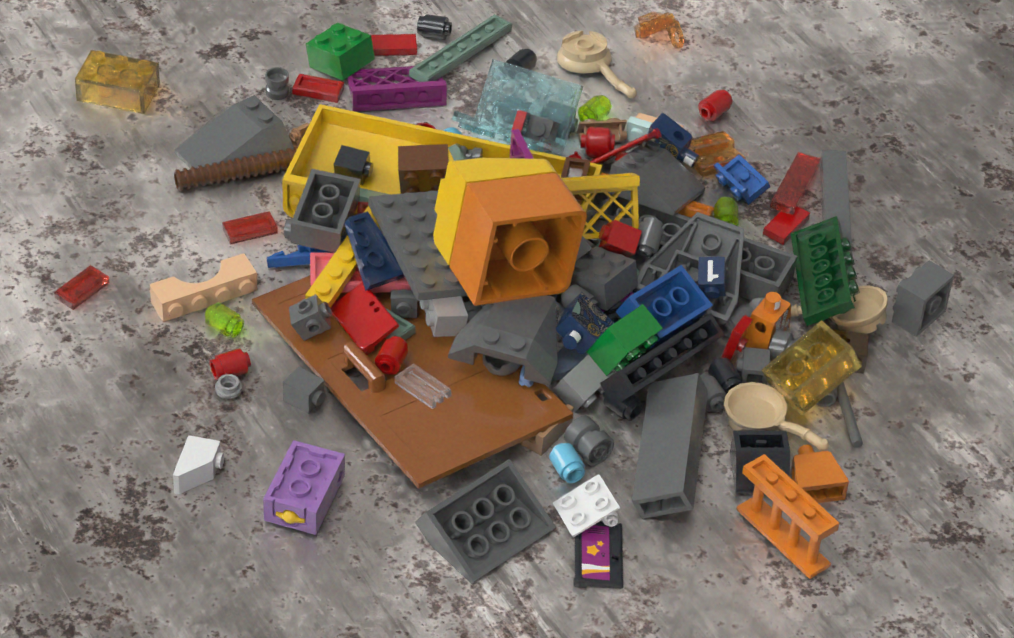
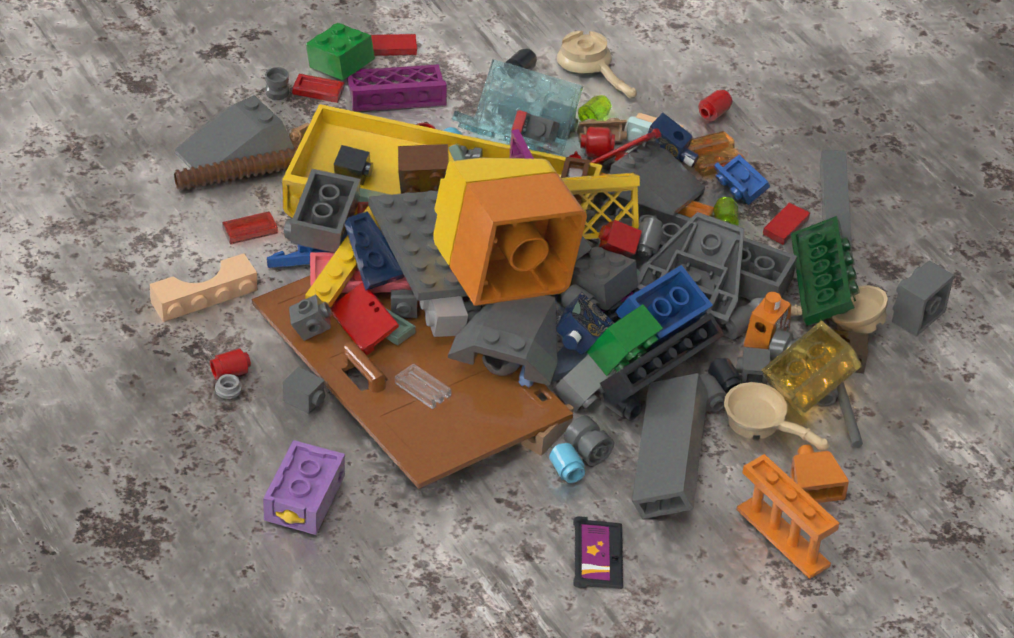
(81, 287): clear red tile -> none
(117, 81): clear yellow brick -> none
(197, 463): white slope -> none
(224, 320): clear neon green brick -> none
(392, 355): red brick -> none
(434, 26): black brick -> none
(461, 49): sand green tile -> none
(486, 522): dark grey slope -> none
(587, 506): white hinge -> none
(655, 22): clear orange piece -> none
(712, 276): dark blue brick -> none
(737, 338): red plate -> none
(752, 444): black slope -> none
(795, 183): clear red tile -> none

